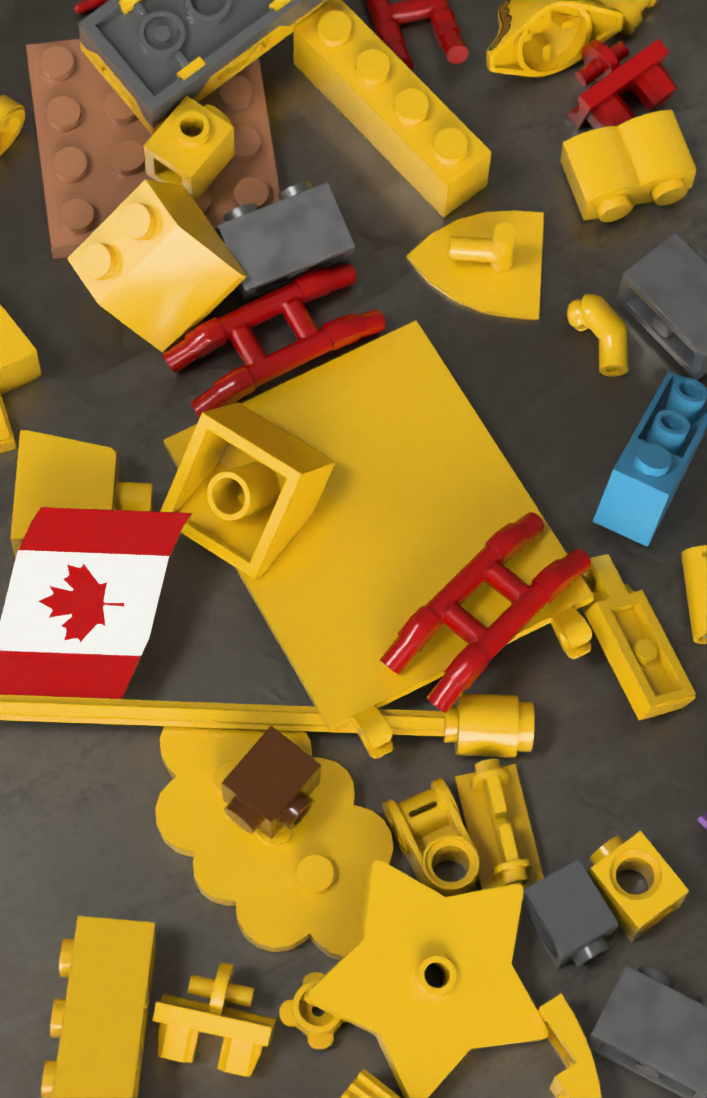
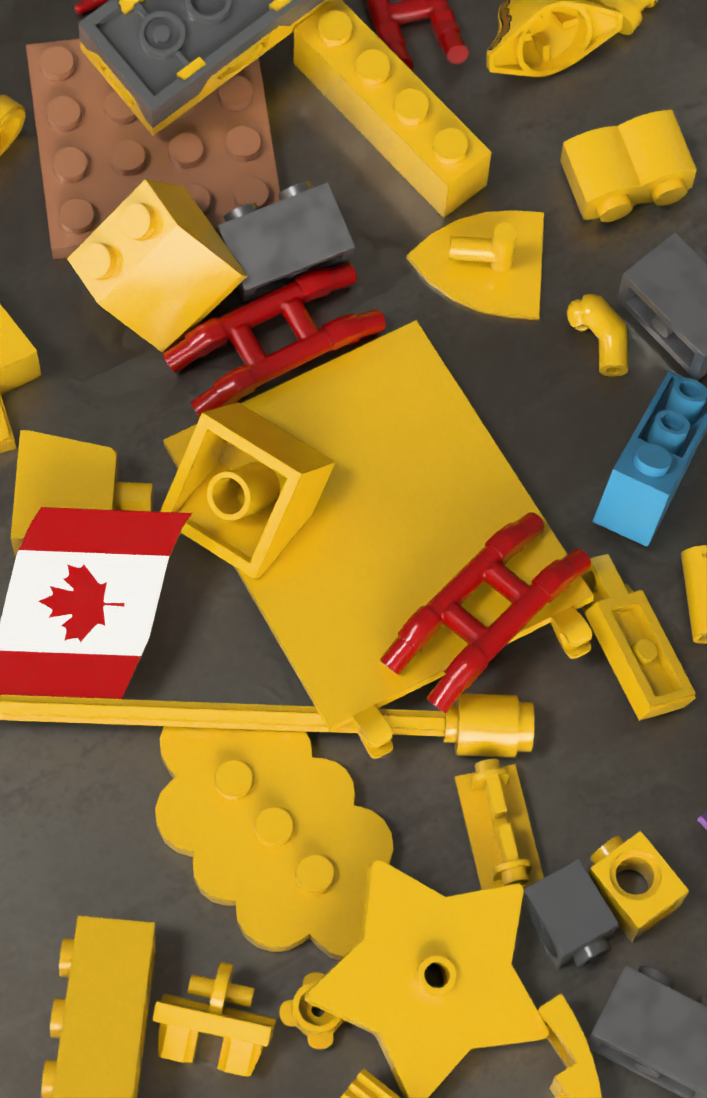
(190, 147): yellow brick -> none
(271, 785): reddish brown brick -> none
(431, 832): yellow piece -> none
(642, 74): red hips -> none

